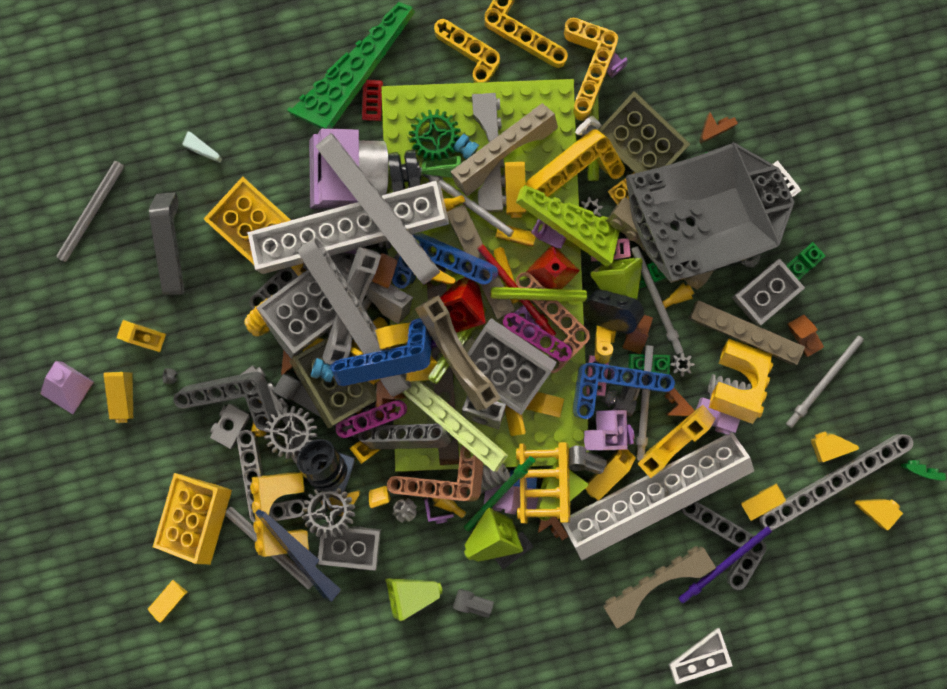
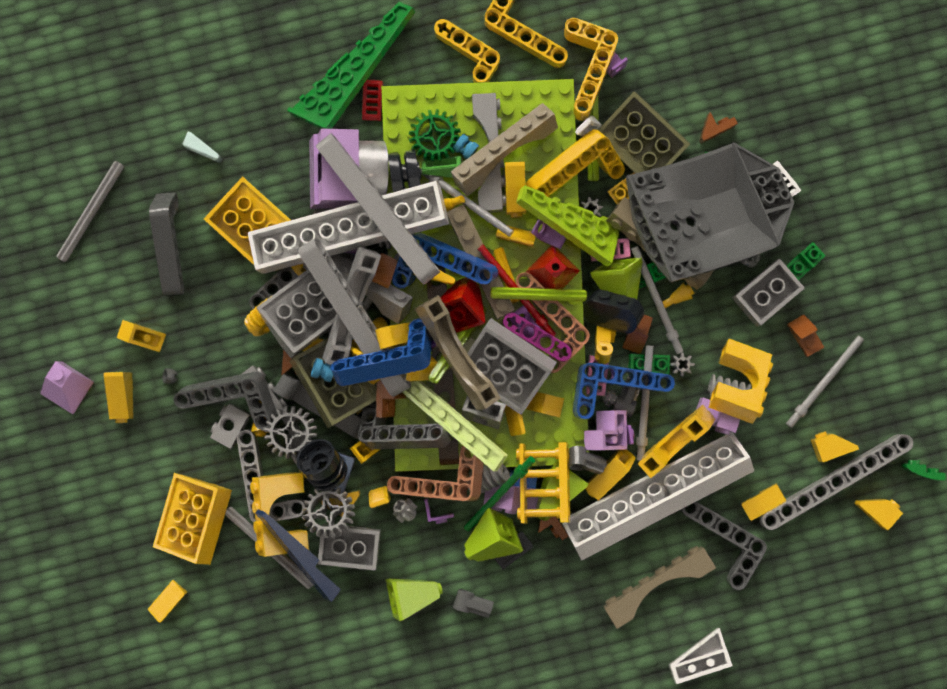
(371, 419): magenta beam -> none
(449, 505): yellow cone -> none
(681, 408): dark orange slope -> none
(696, 588): dark purple bar -> none
(746, 332): dark tan arch -> none

